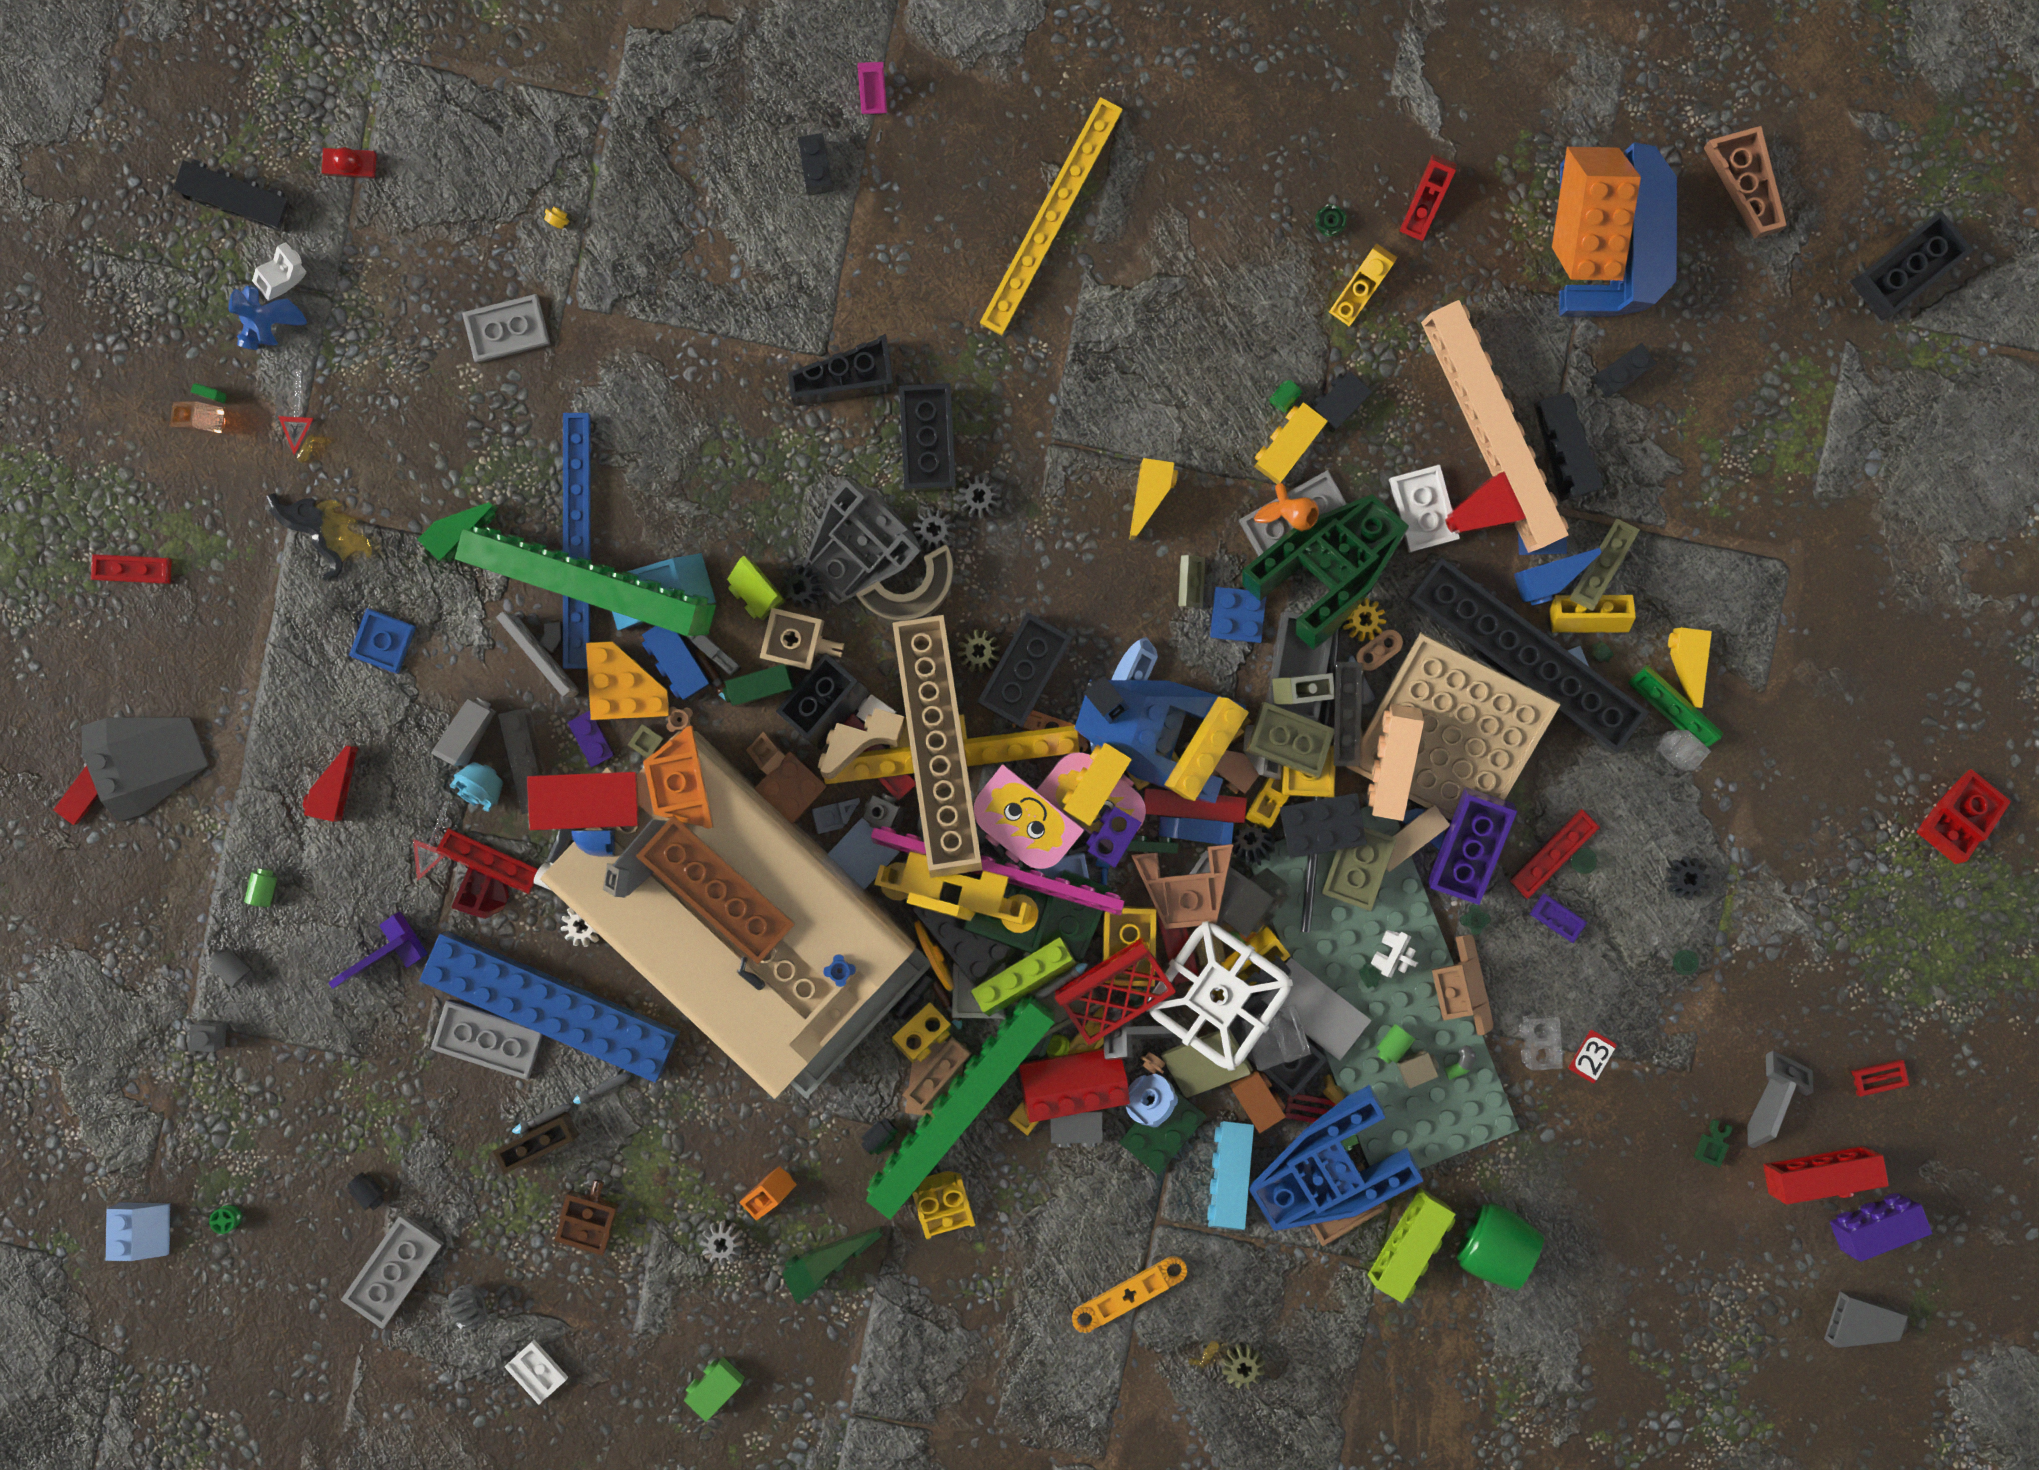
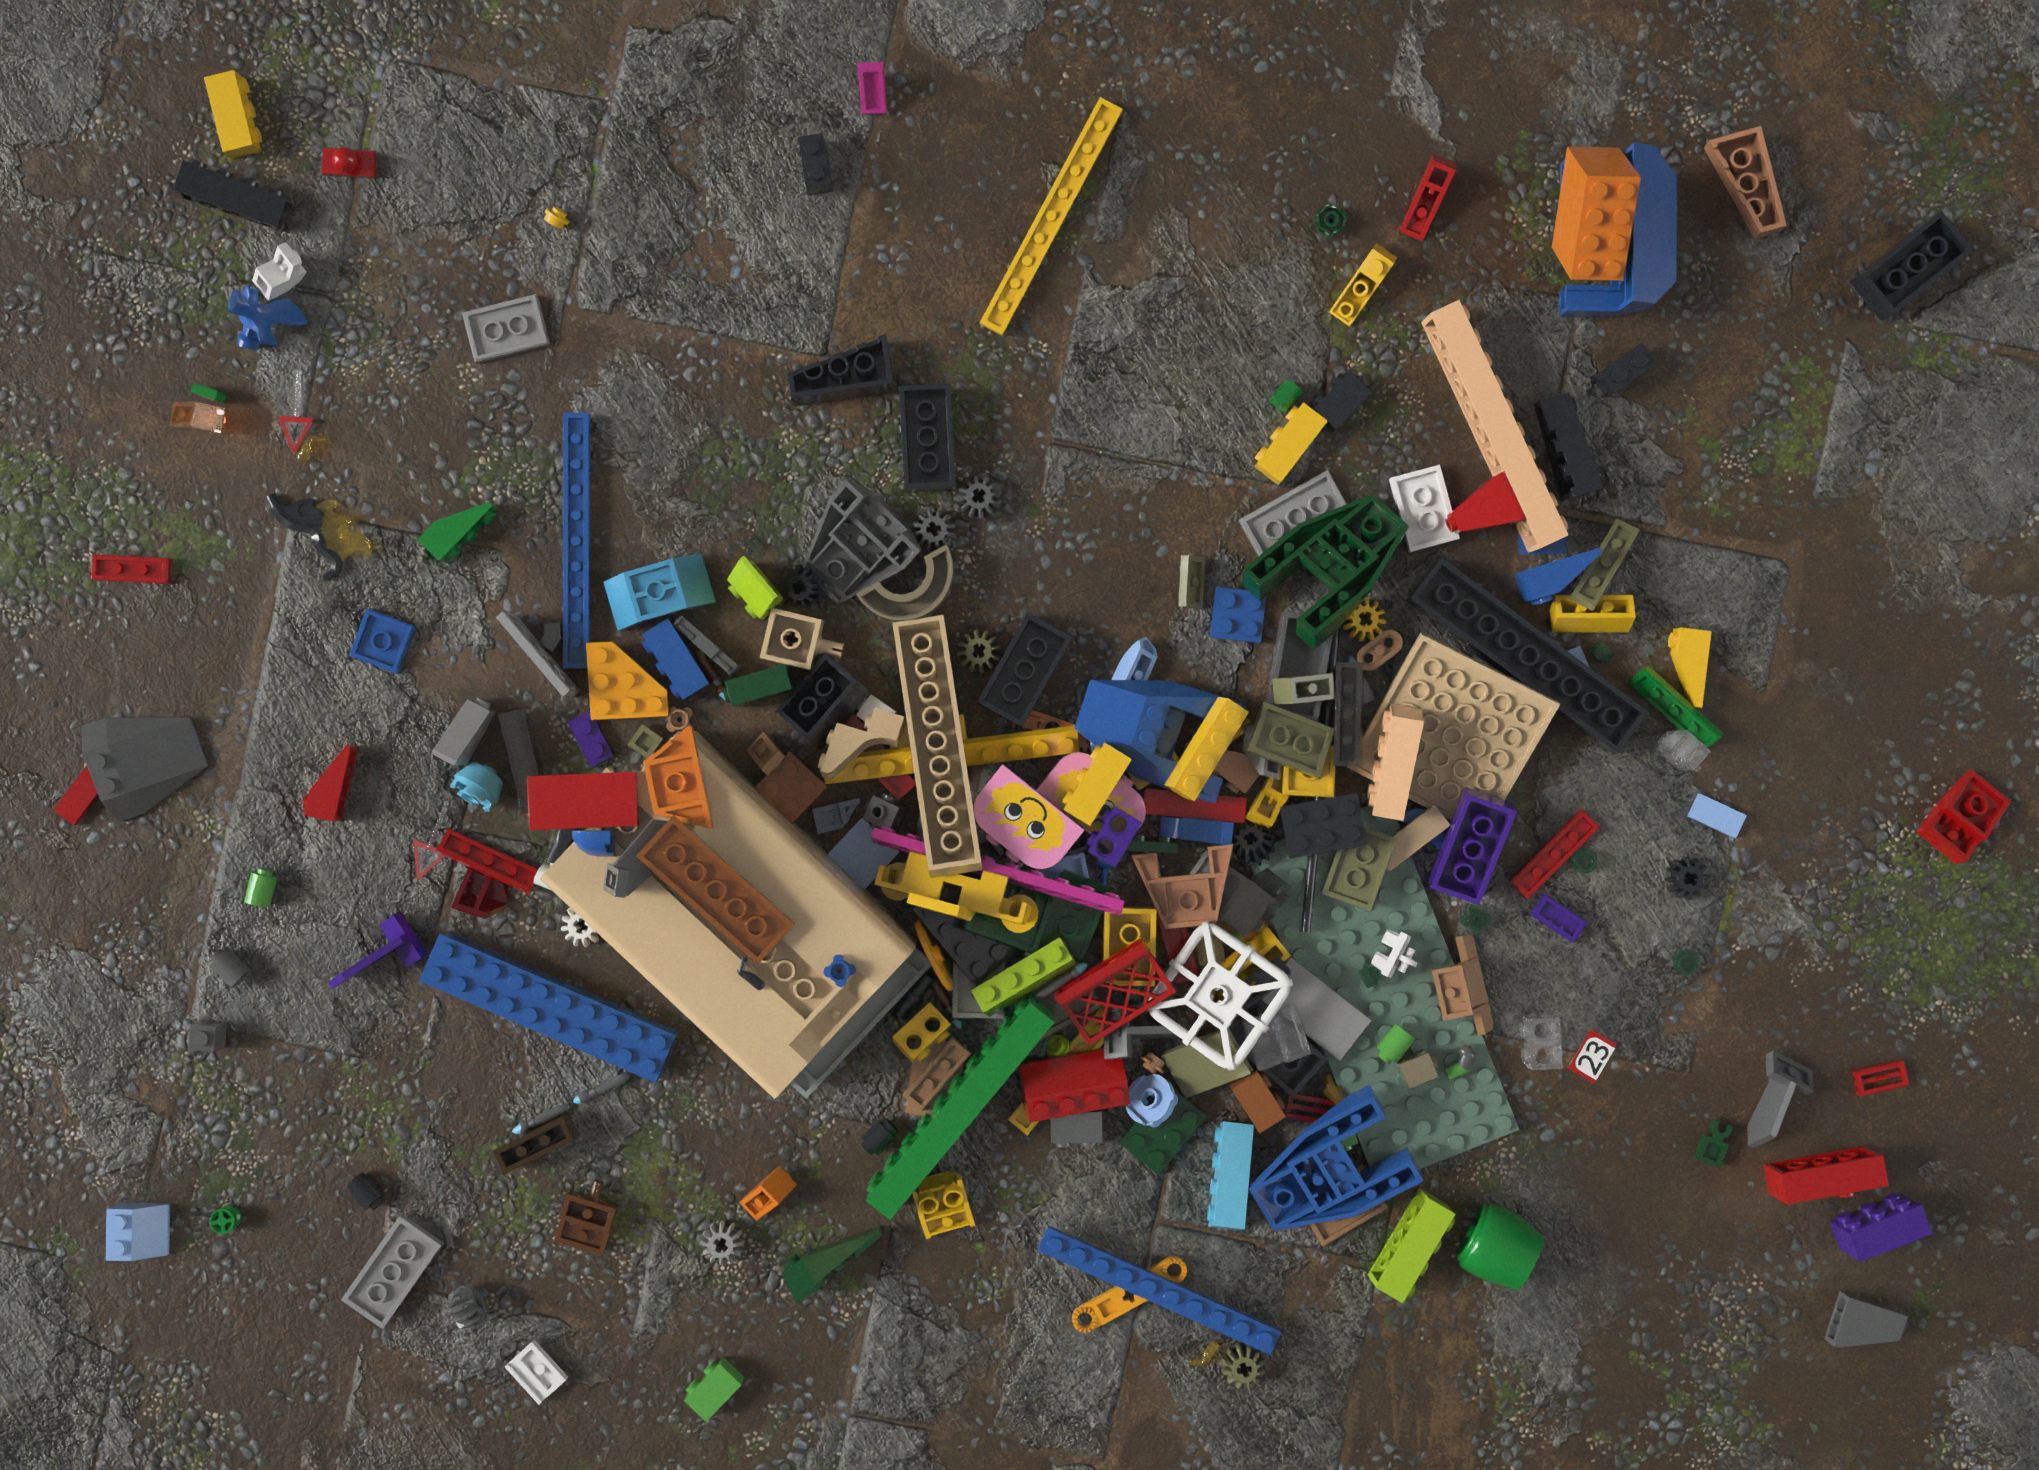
(233, 114): none -> yellow brick
(486, 1040): light grey tile -> none
(586, 581): green brick -> none
(1105, 699): black brick -> none
(1154, 483): yellow slope -> none
(1159, 1289): none -> blue plate
(1299, 512): orange piece -> none
(1716, 815): none -> light blue tile

